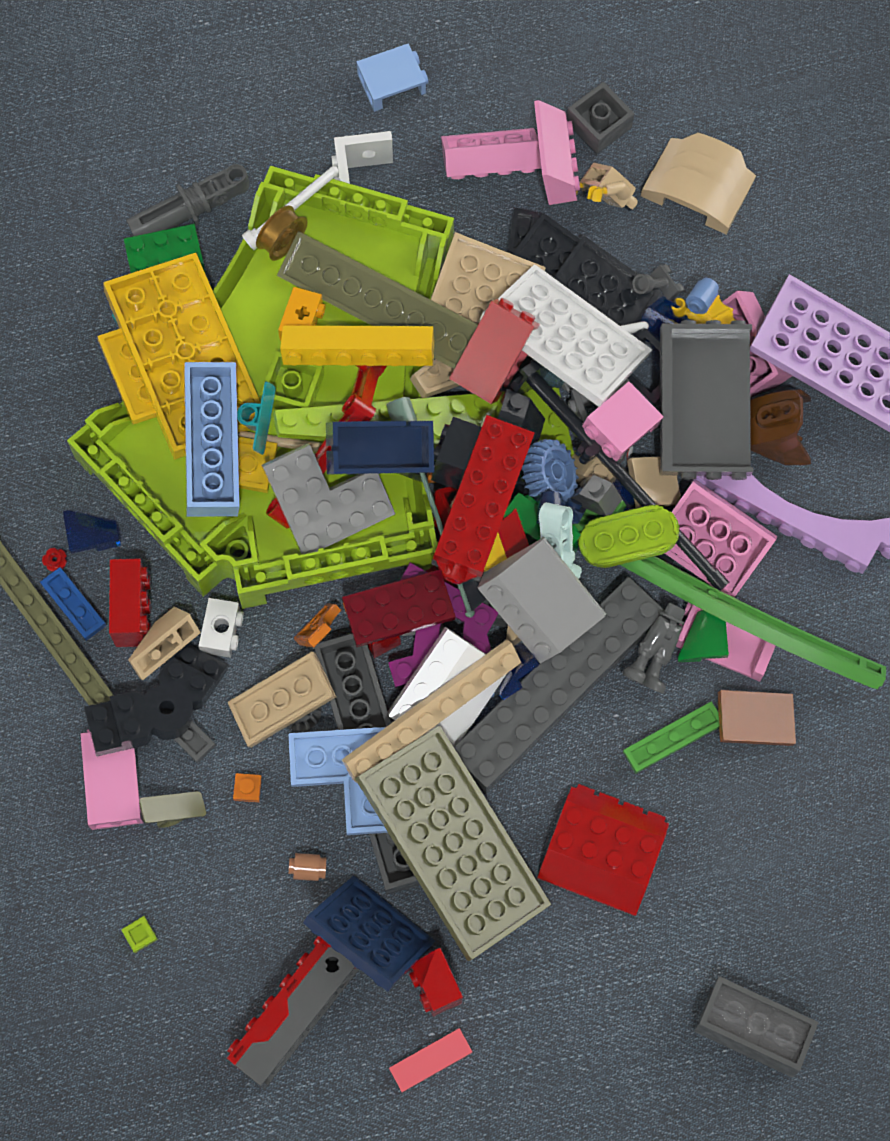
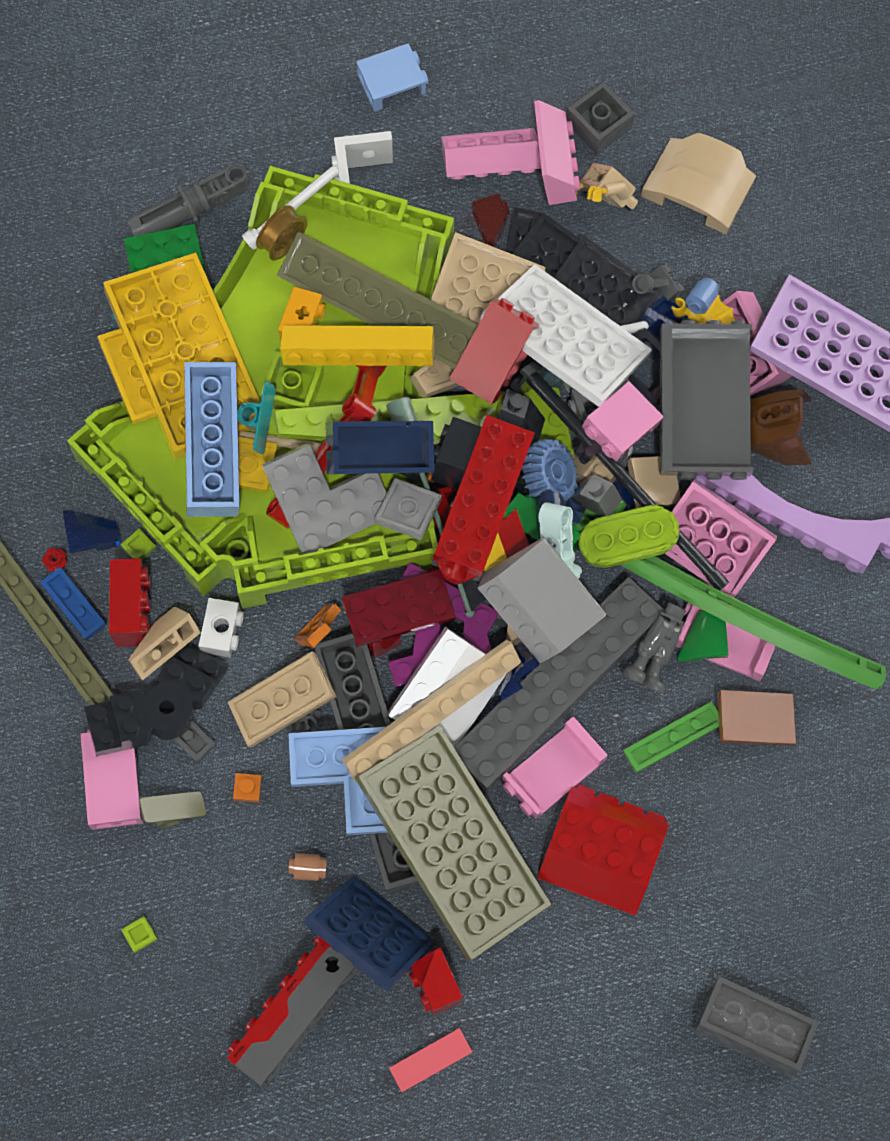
(138, 545): none -> lime tile
(408, 509): none -> light grey tile
(490, 218): none -> clear red slope
(554, 769): none -> bright pink panel

